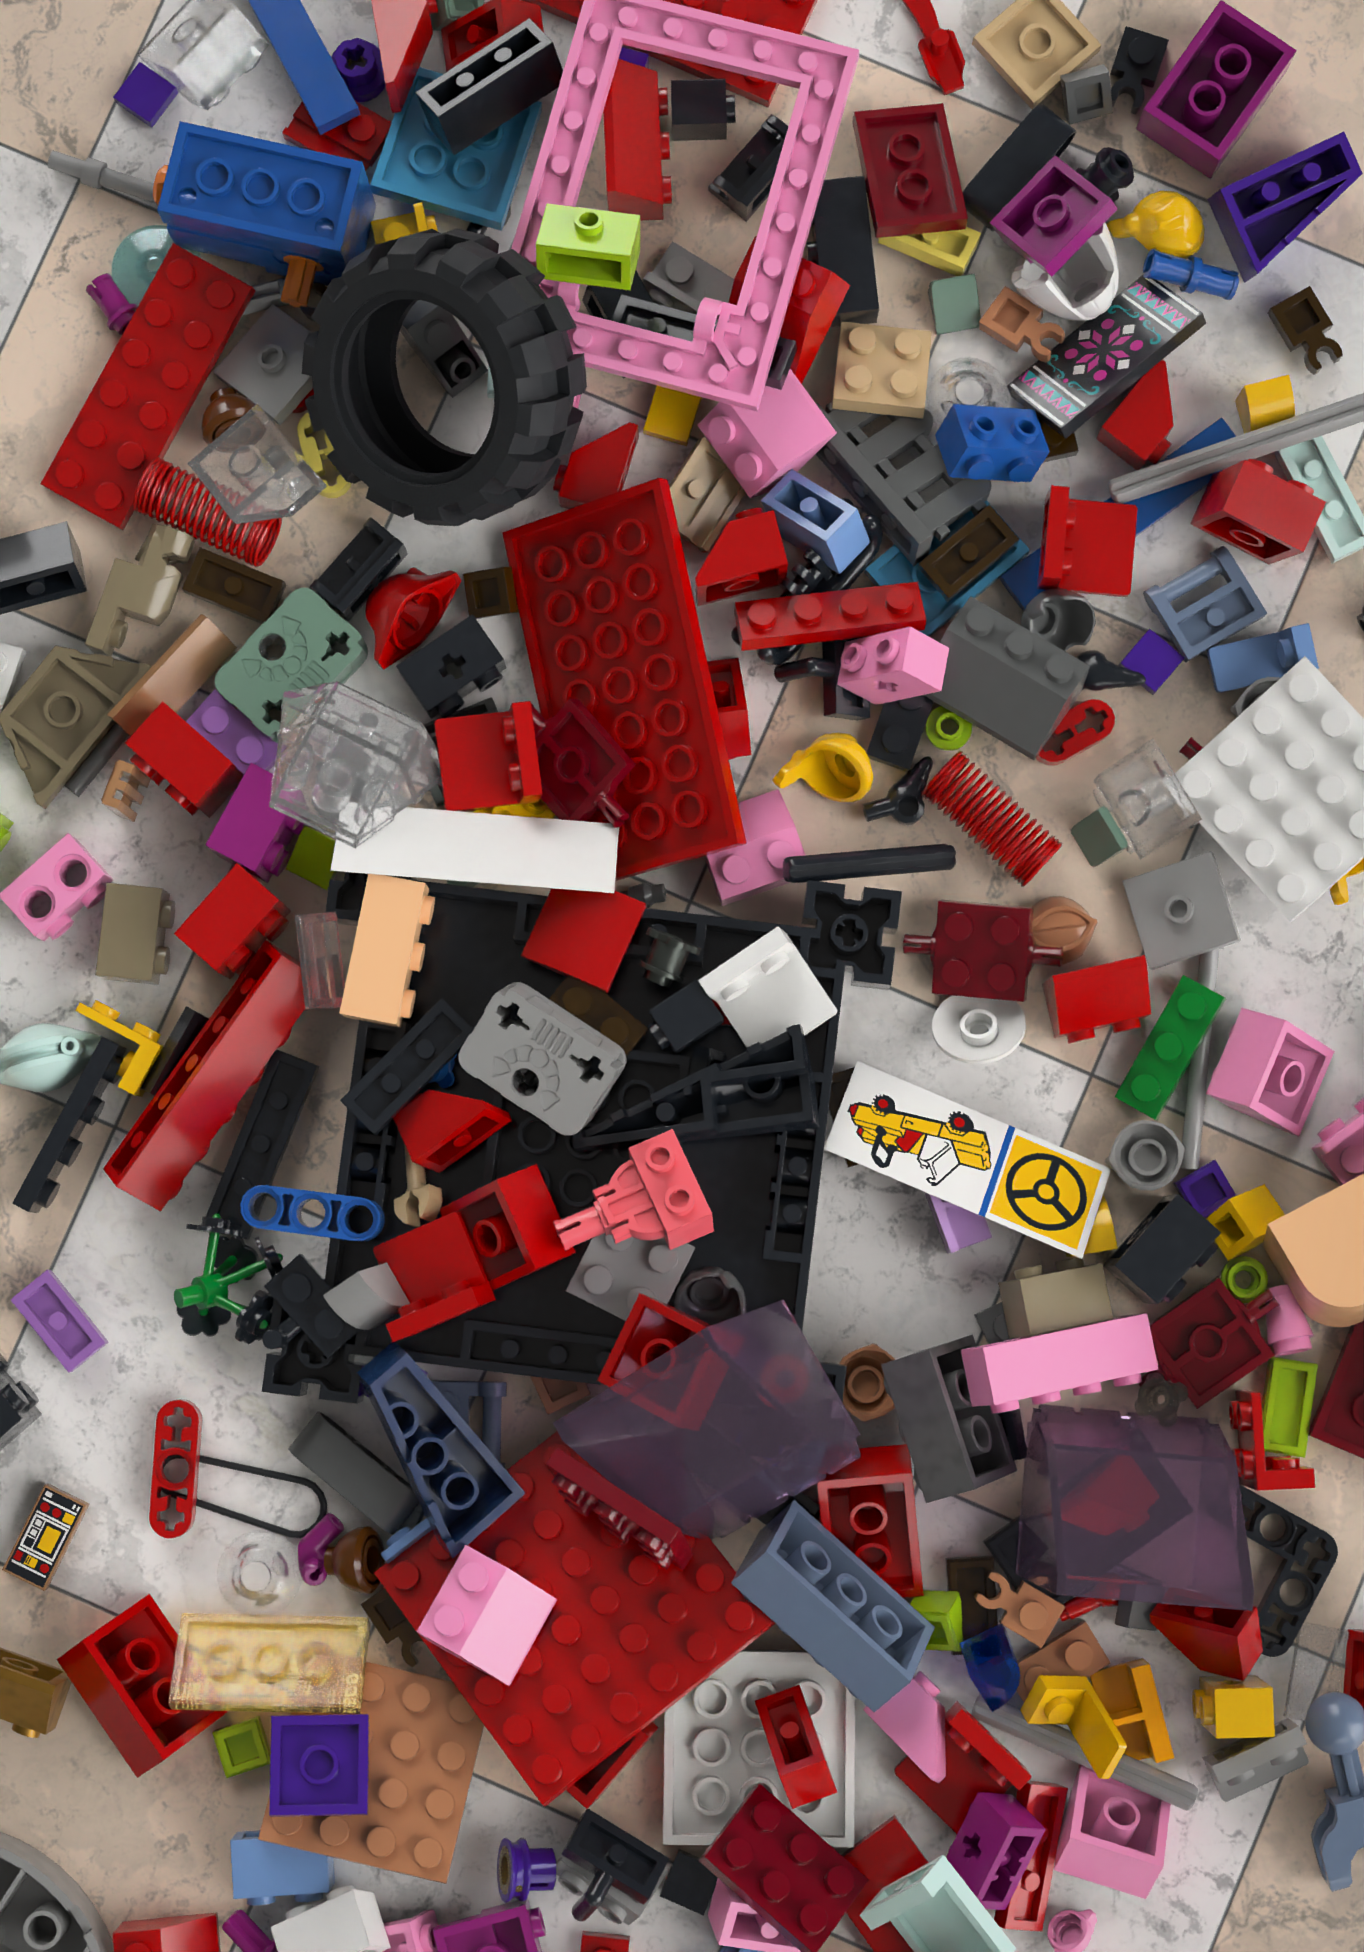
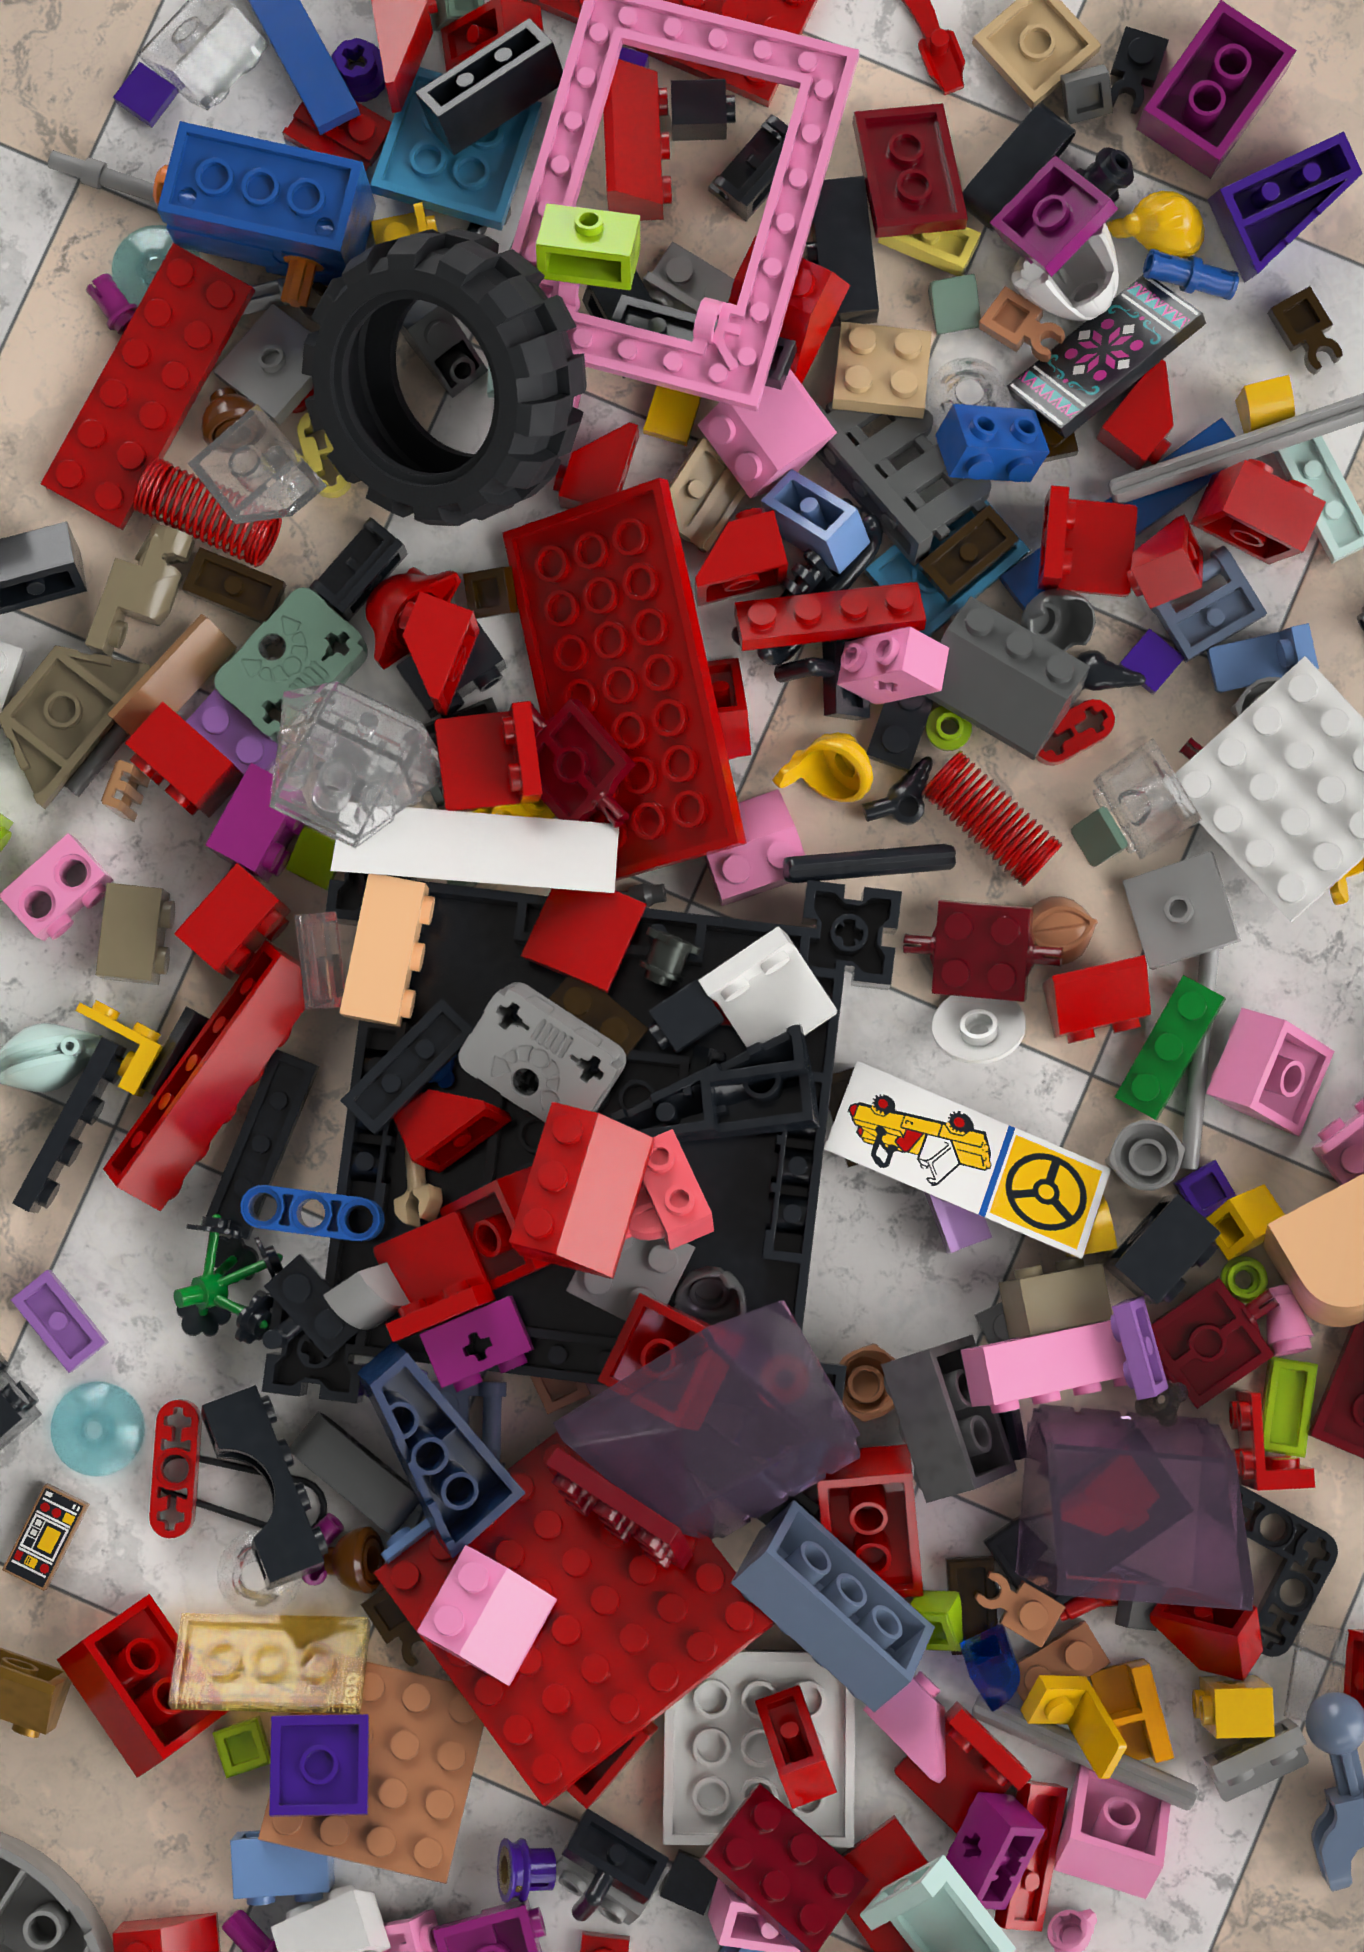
(121, 1428): none -> clear light blue dish
(243, 1432): none -> black arch
(440, 644): none -> red slope
(448, 1344): none -> magenta brick
(581, 1191): none -> slope
(1143, 1363): none -> medium lavender plate
(1167, 564): none -> red slope

